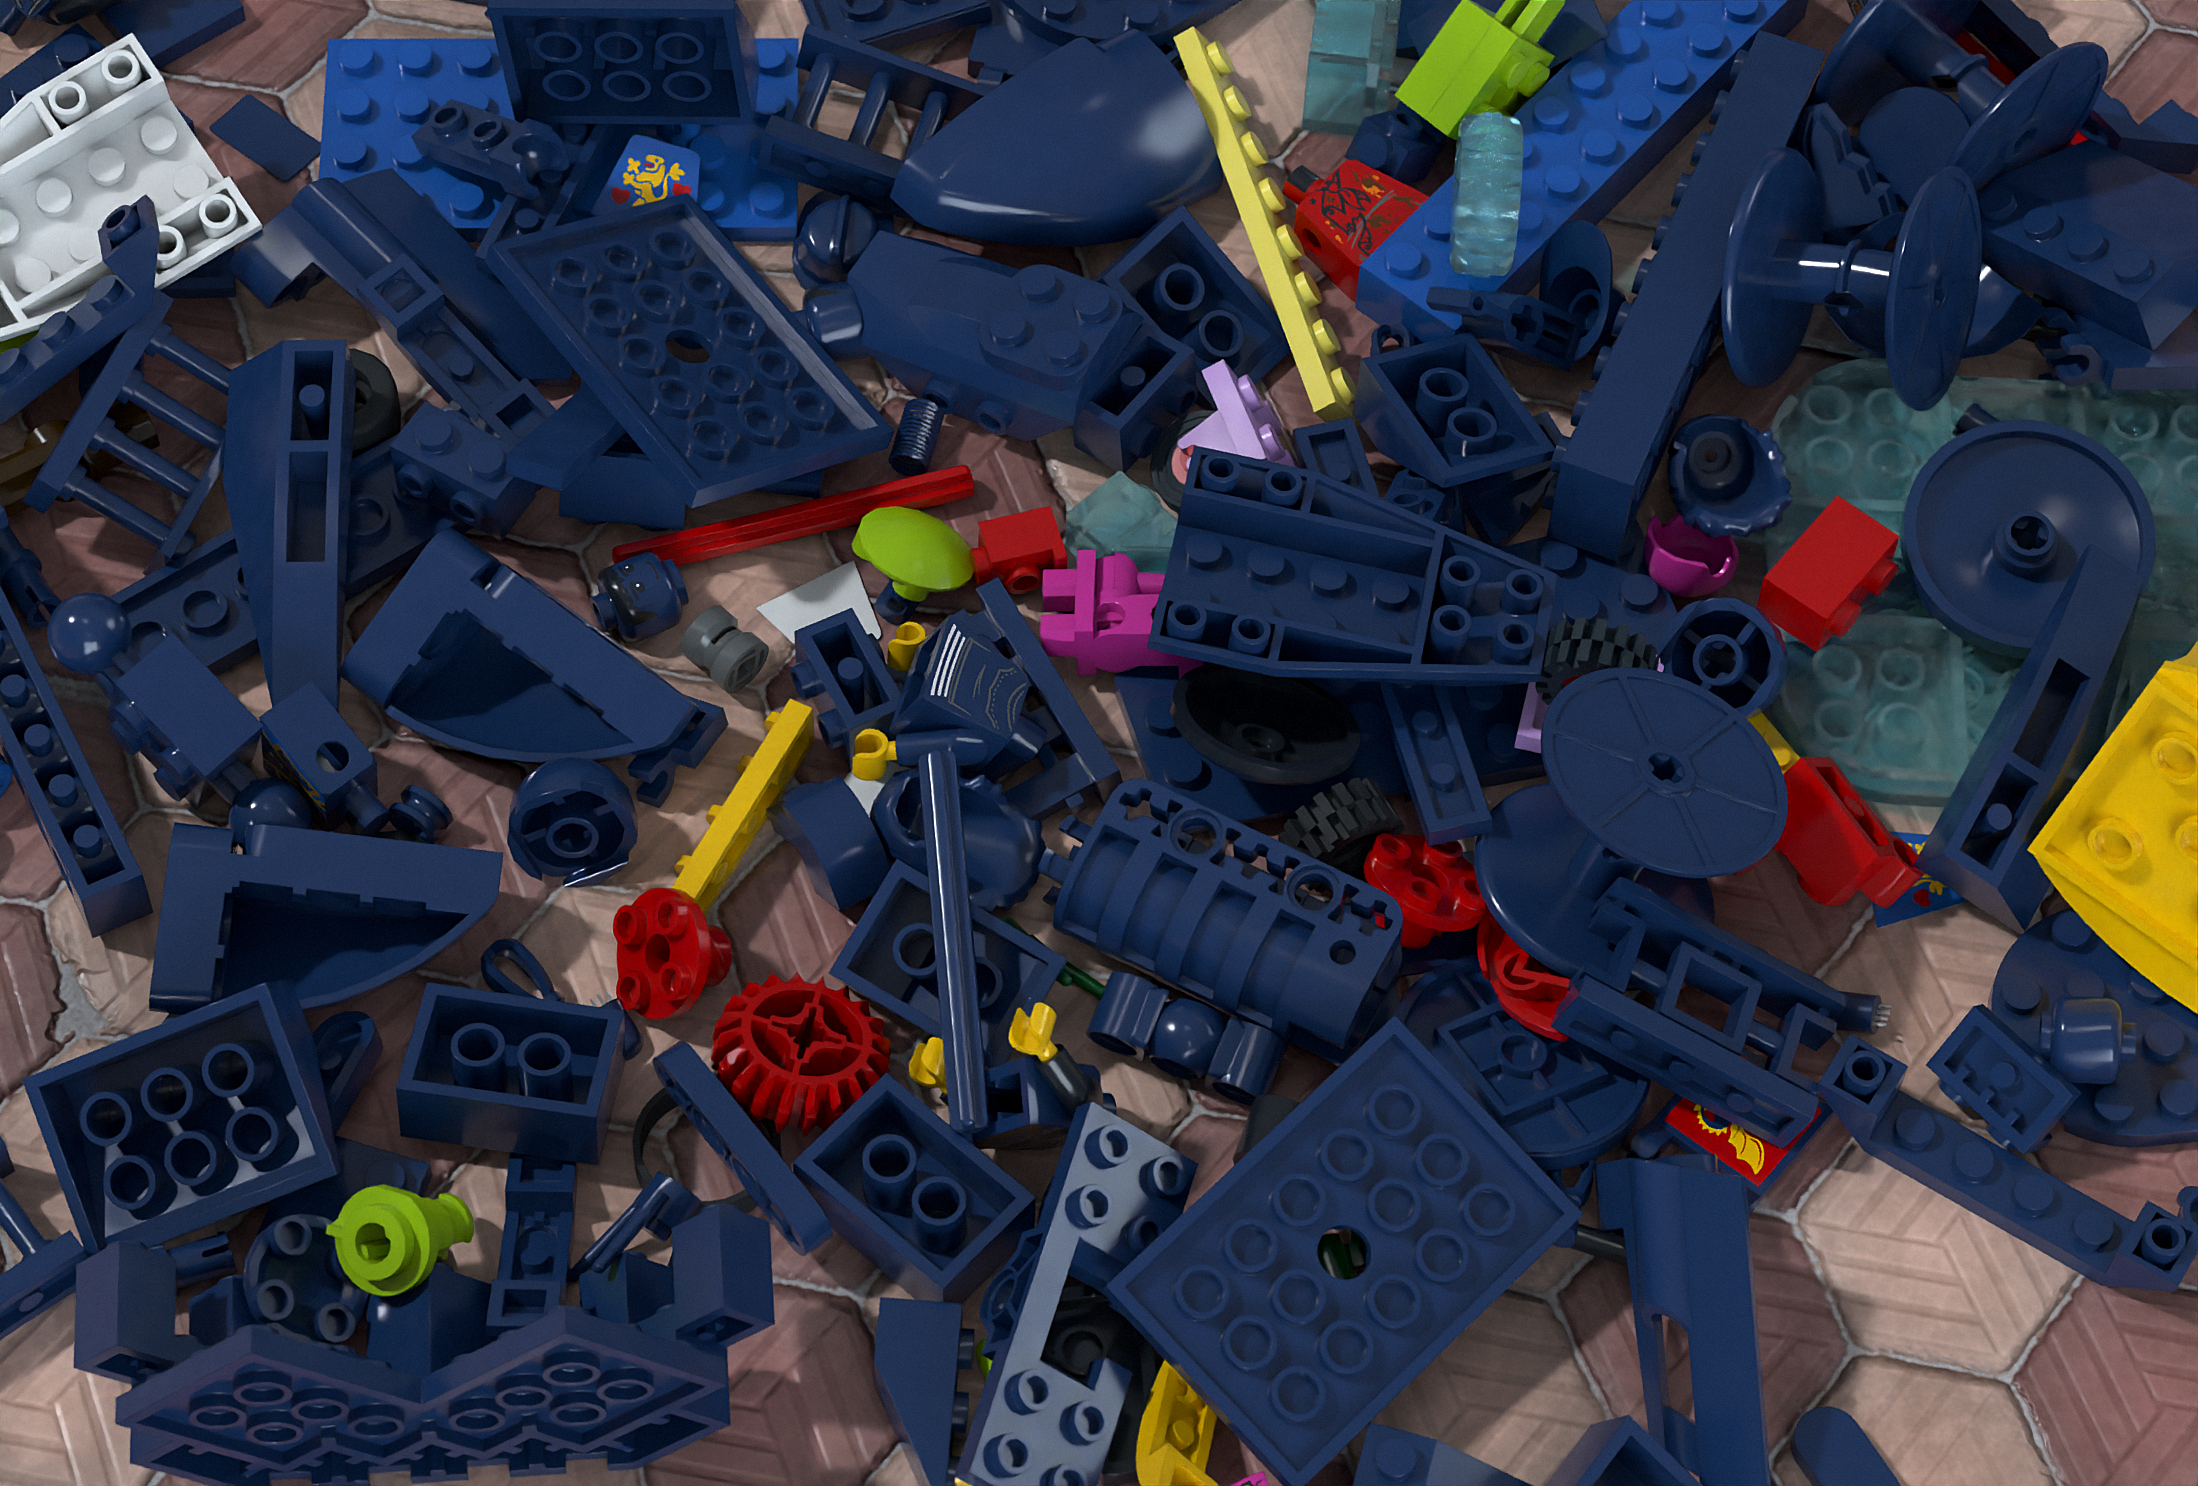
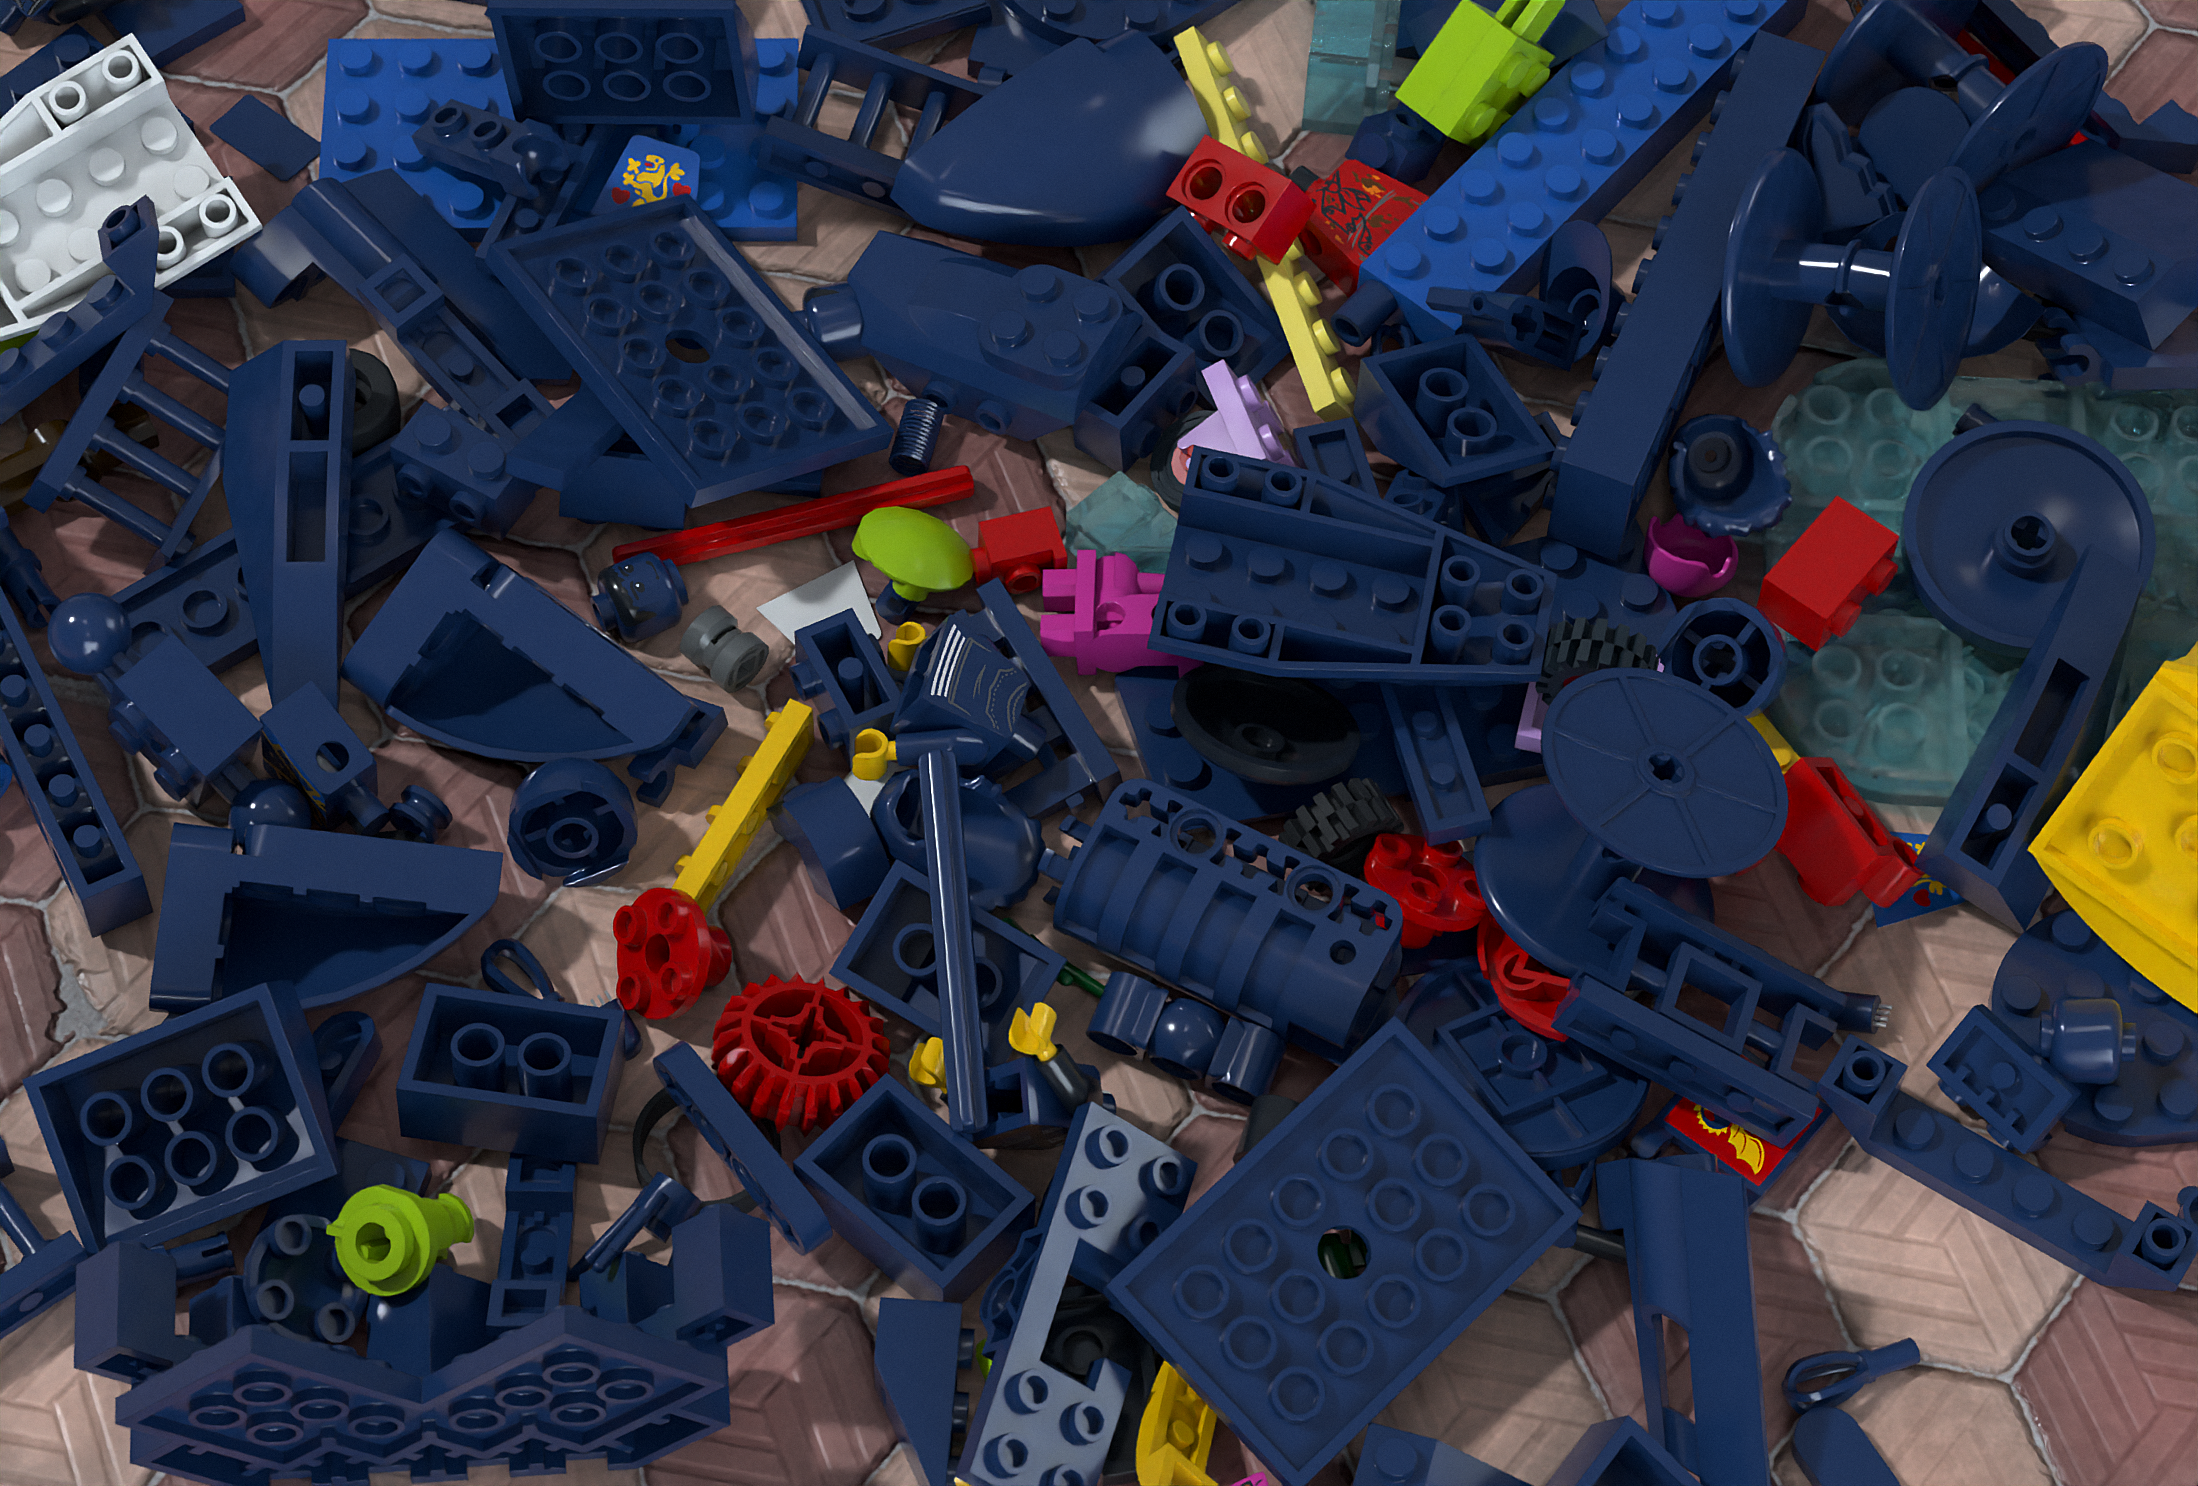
(833, 237): dark blue piece -> none
(1241, 201): none -> red brick
(1363, 313): none -> dark blue hinge
(1486, 195): clear light blue gear -> none
(1866, 1364): none -> dark blue piece

